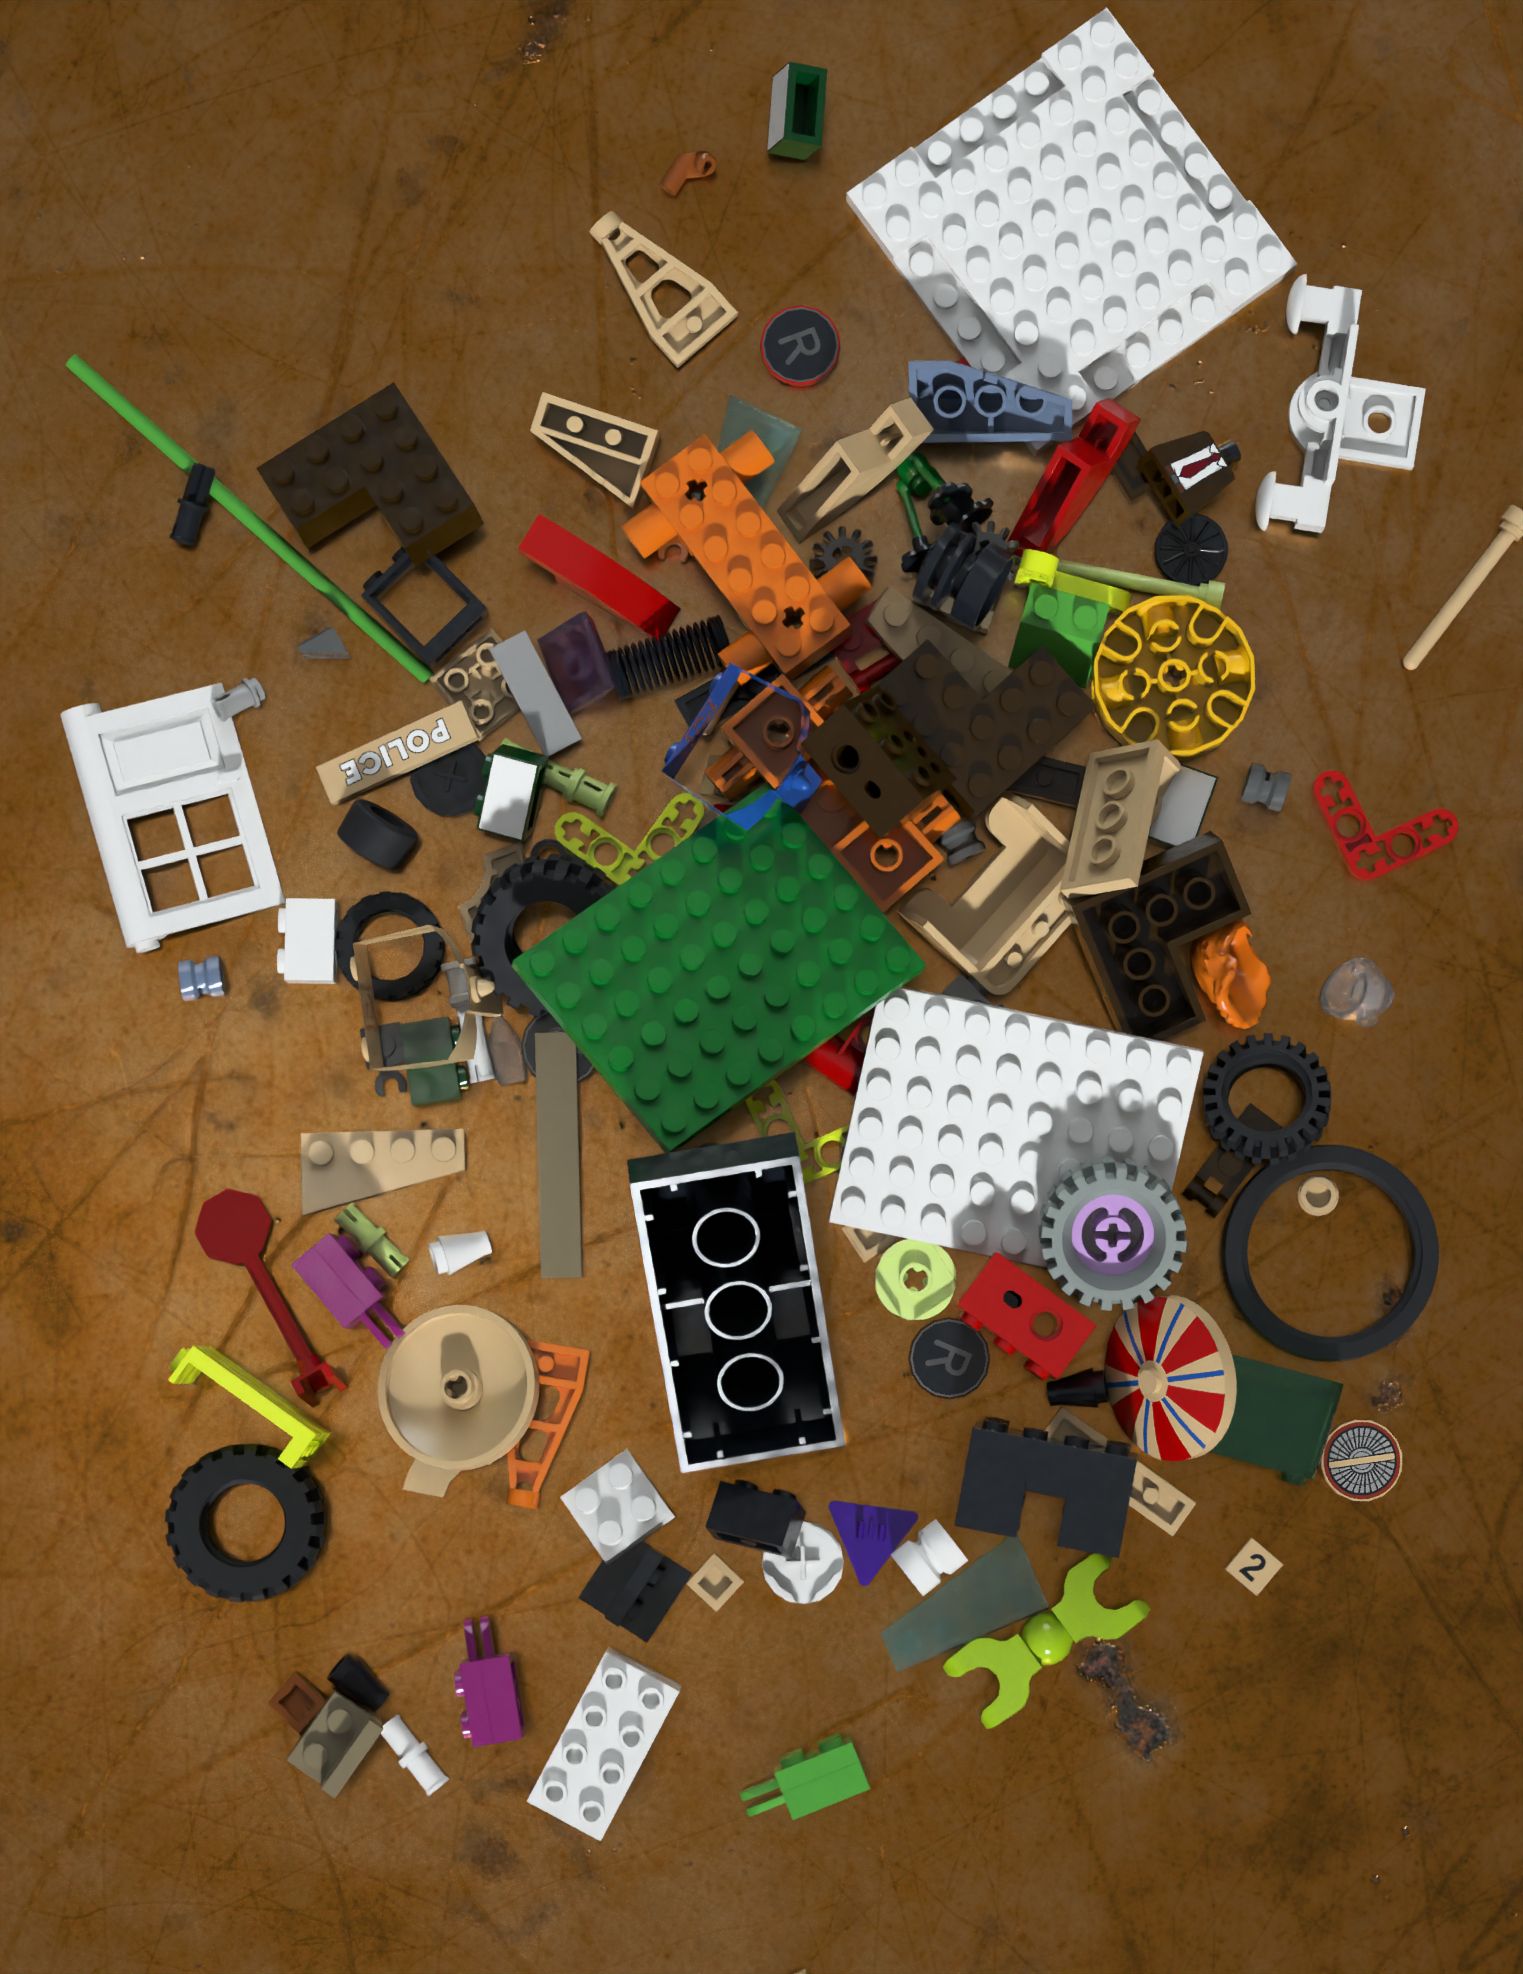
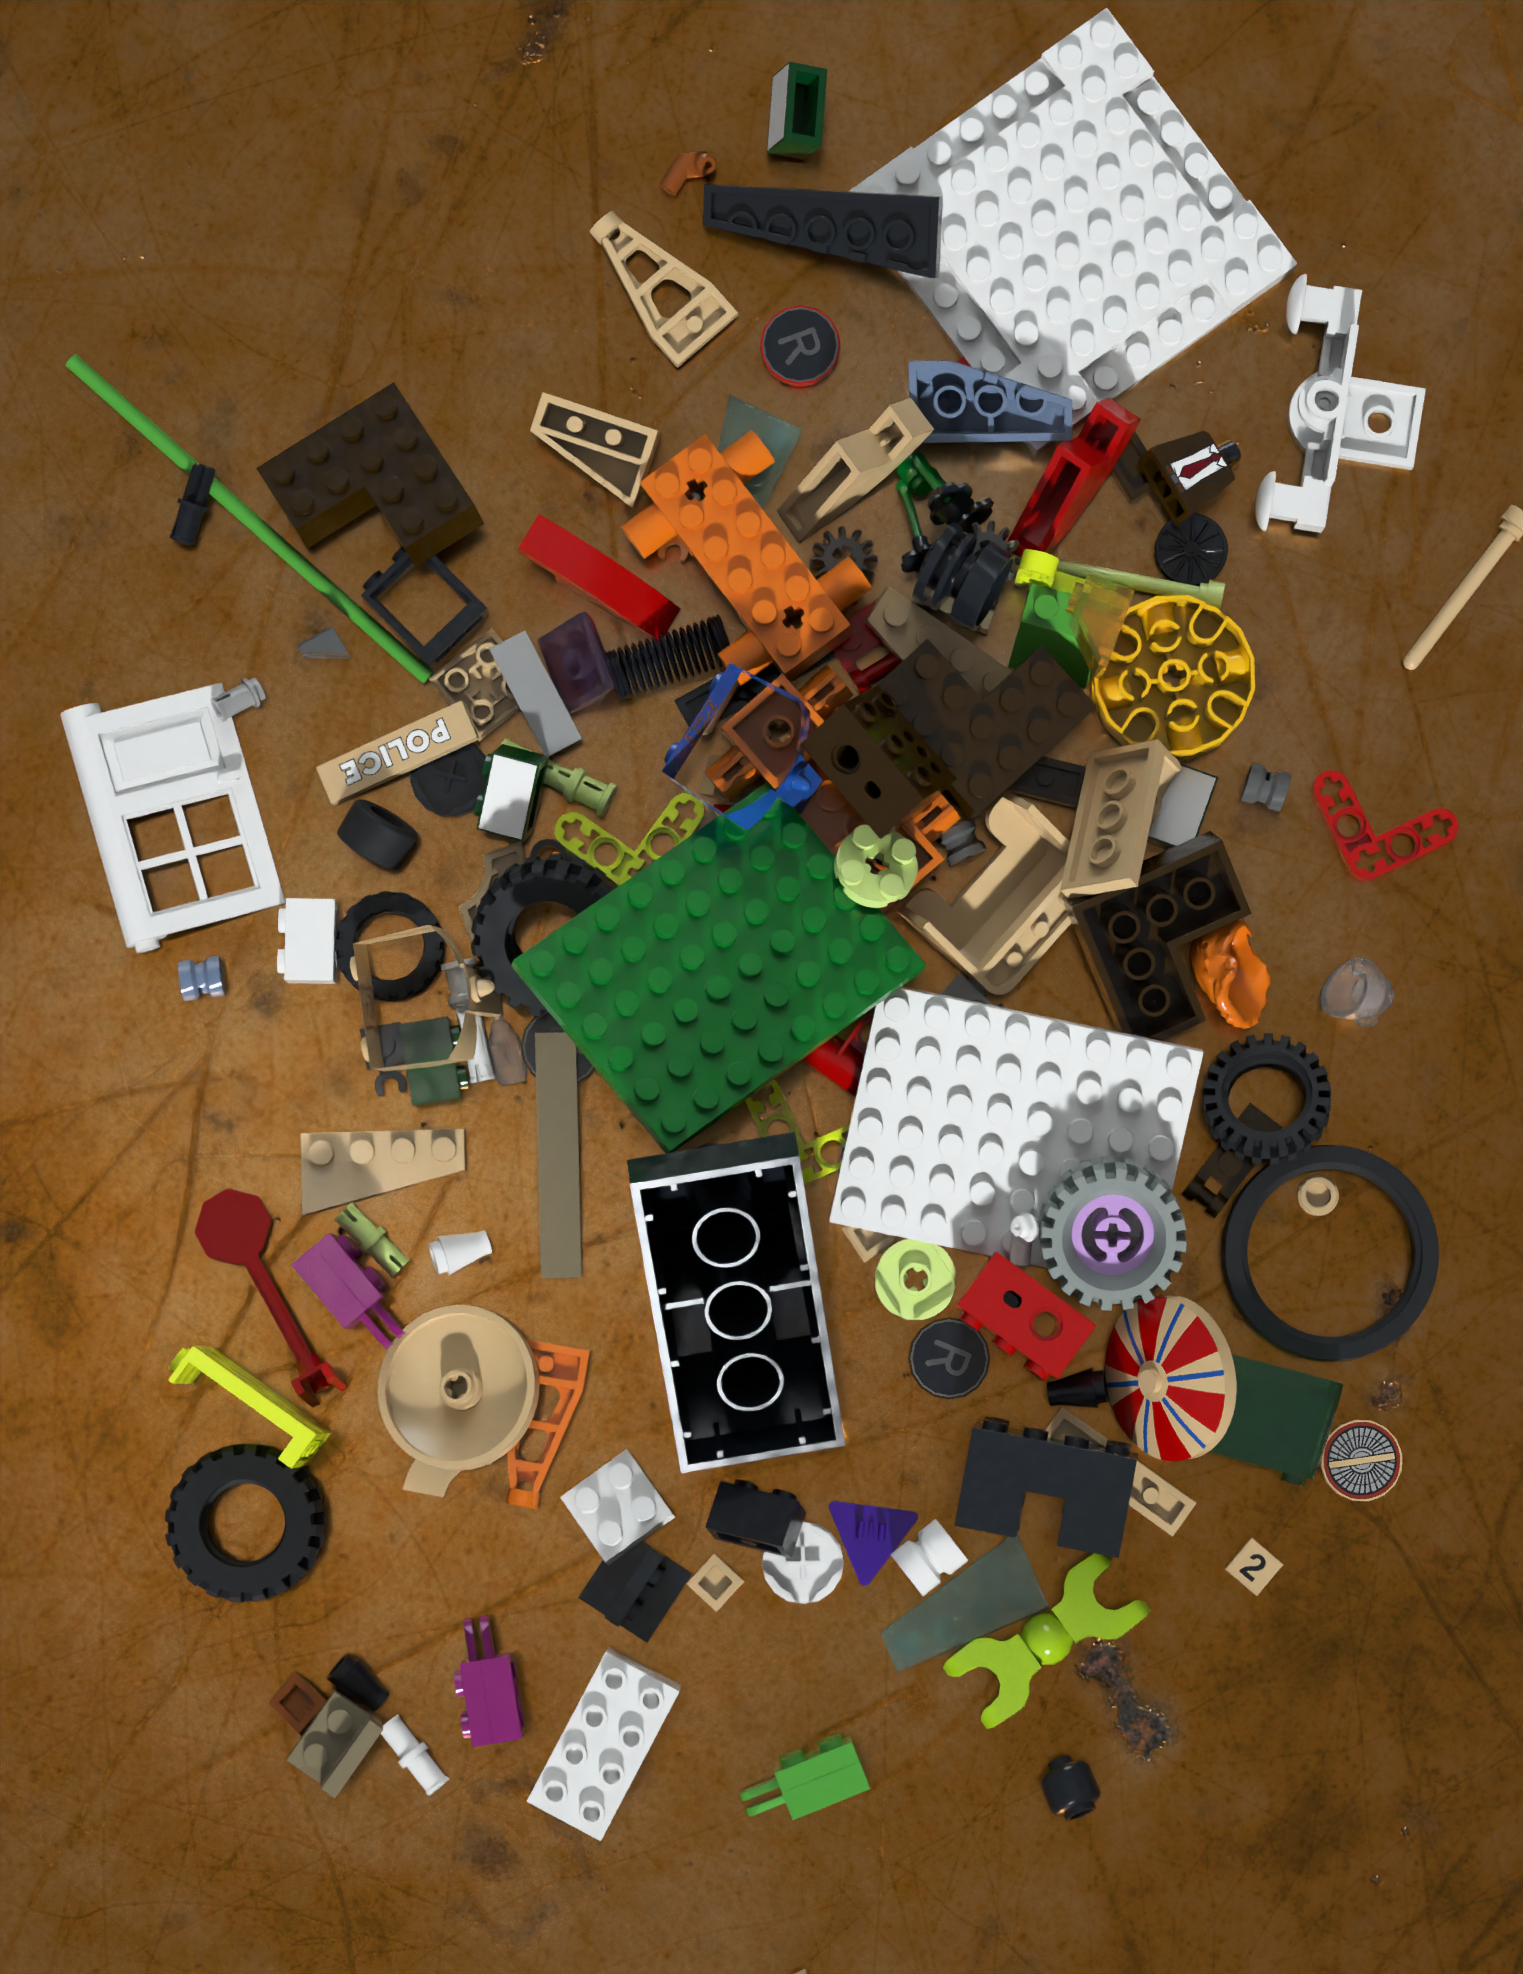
(861, 226): none -> black wing
(872, 889): none -> yellowish green plate
(1024, 1231): none -> white arm
(1070, 1788): none -> black head
(1097, 619): none -> clear yellow slope

